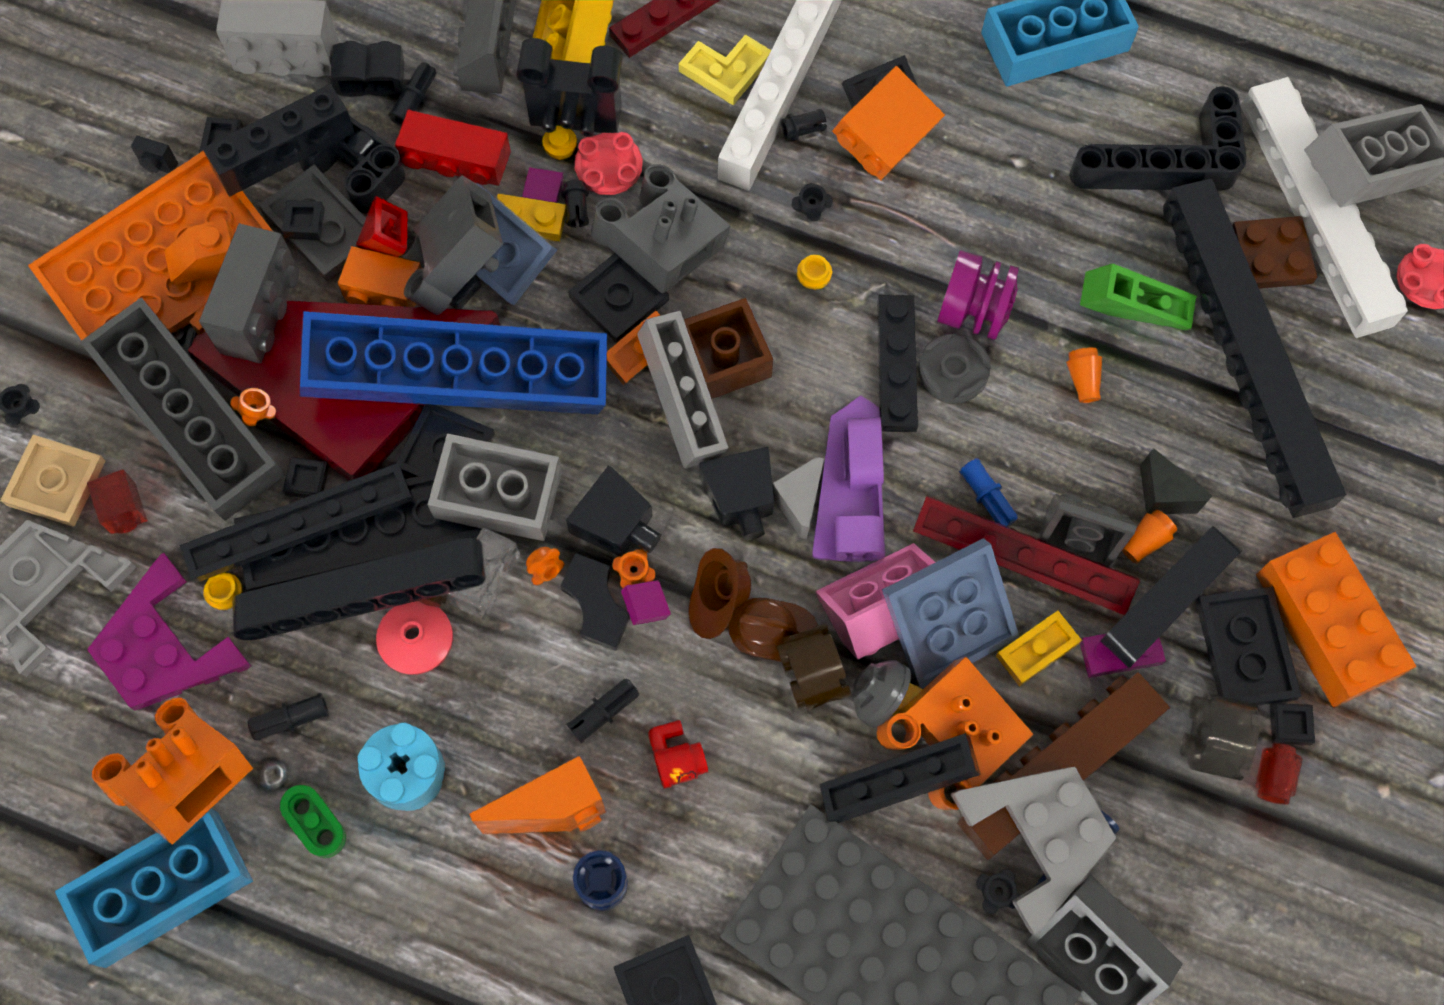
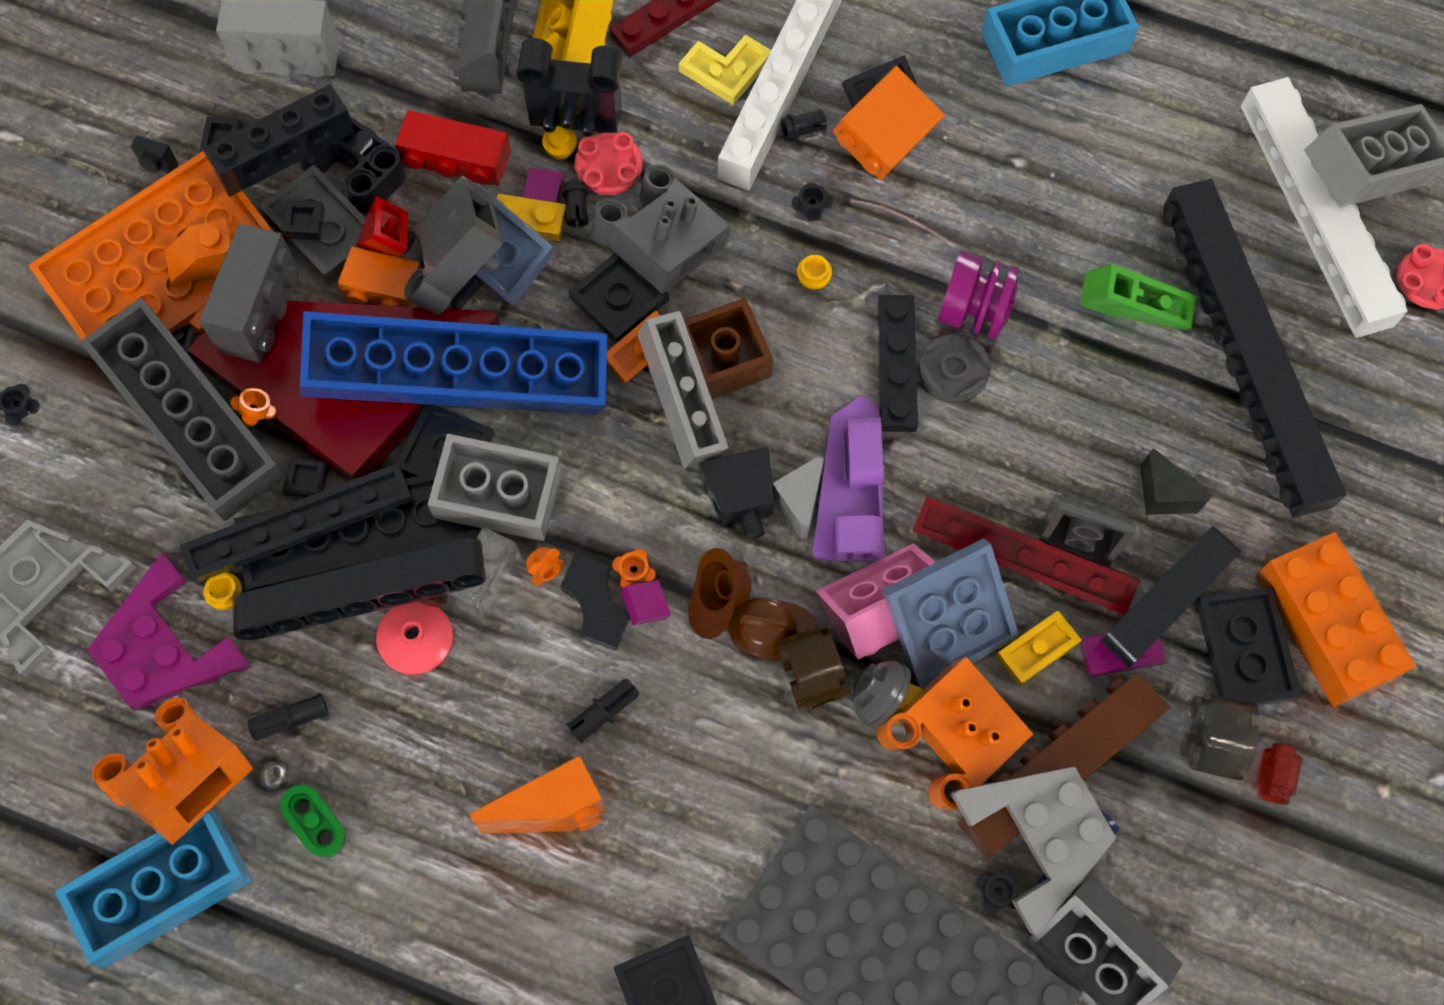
(52, 480): tan plate -> none
(117, 502): clear red brick -> none
(367, 69): black brick -> none
(380, 772): medium azure brick -> none
(413, 93): black axle -> none
(600, 880): dark blue wheel -> none
(613, 516): black torso -> none
(678, 762): red piece -> none
(900, 779): black plate -> none
(988, 493): blue axle -> none
(1085, 371): orange cone -> none
(1150, 535): orange cone -> none
(1218, 120): black beam -> none
(1277, 251): reddish brown plate -> none
(1292, 723): black tile -> none

